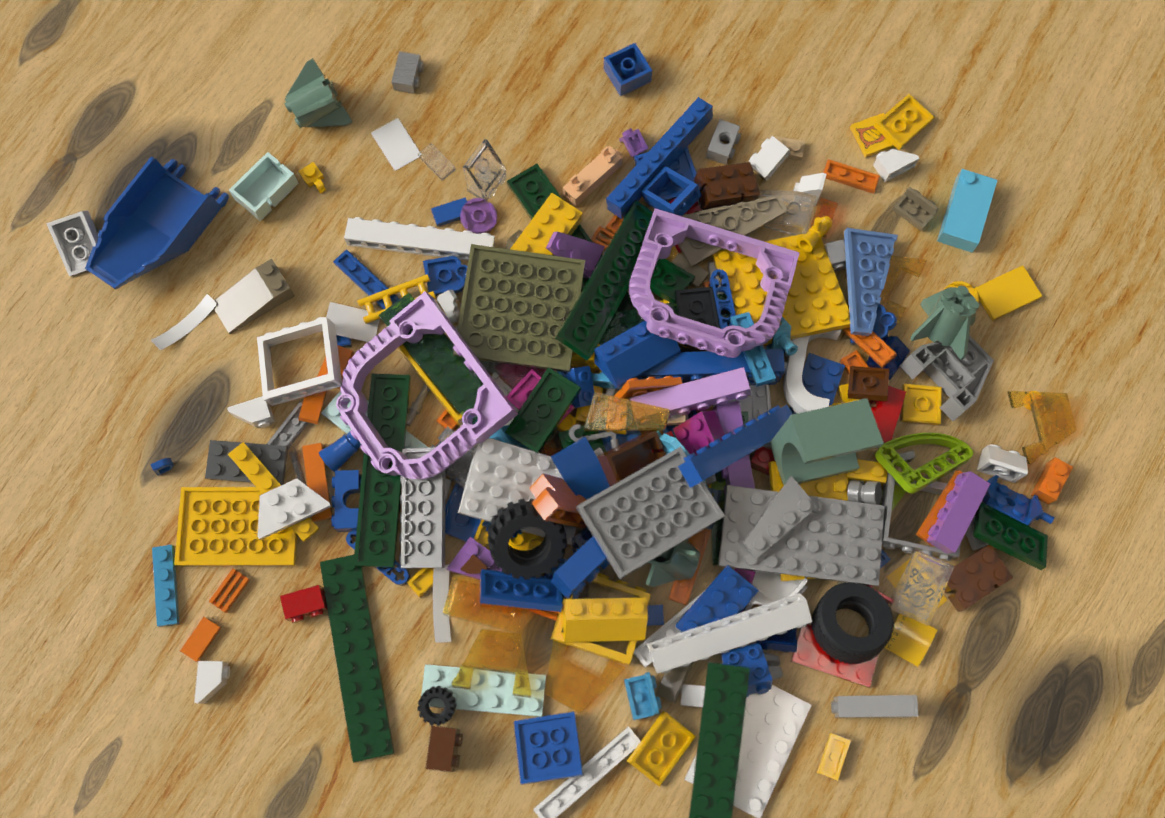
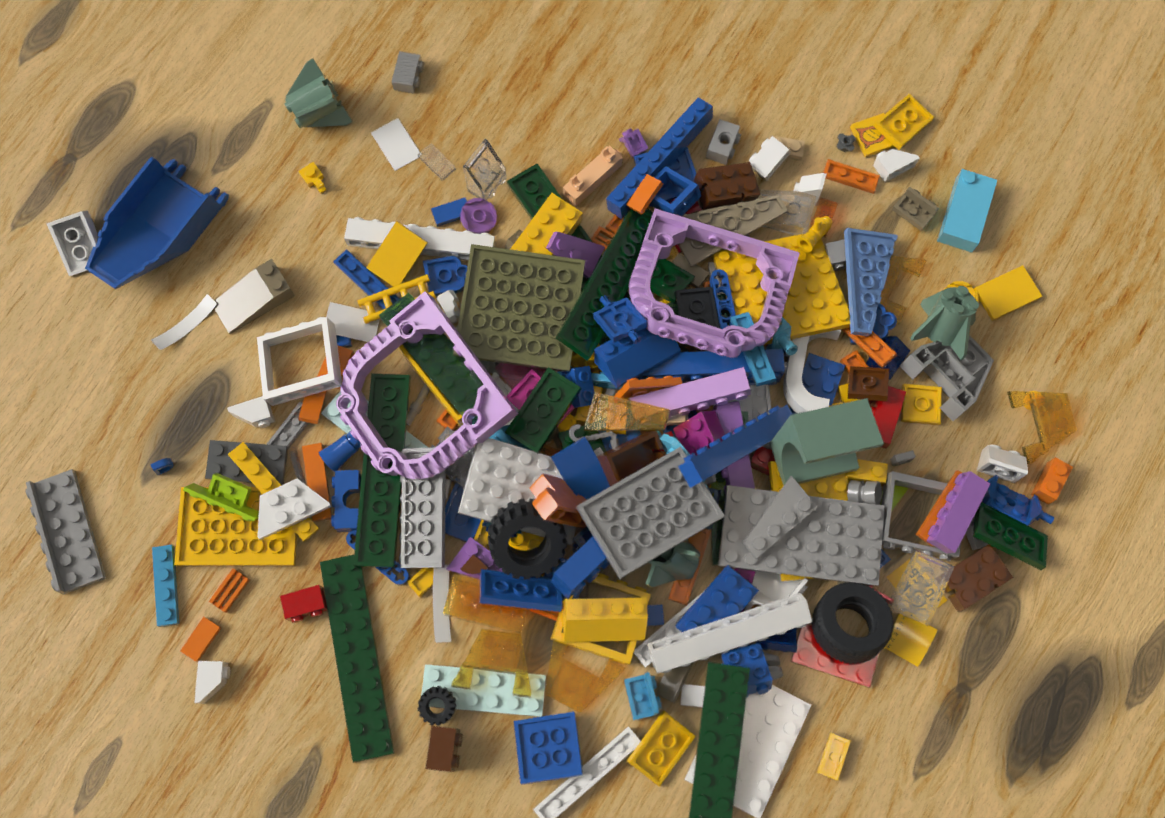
(65, 532): none -> light grey bracket
(226, 494): none -> lime bracket
(263, 186): light aqua piece -> none
(397, 254): none -> yellow tile
(620, 319): none -> blue plate
(627, 69): blue brick -> none
(644, 194): none -> orange tile
(845, 146): none -> dark grey plate
(875, 706): light grey slope -> none
(909, 475): lime beam -> none

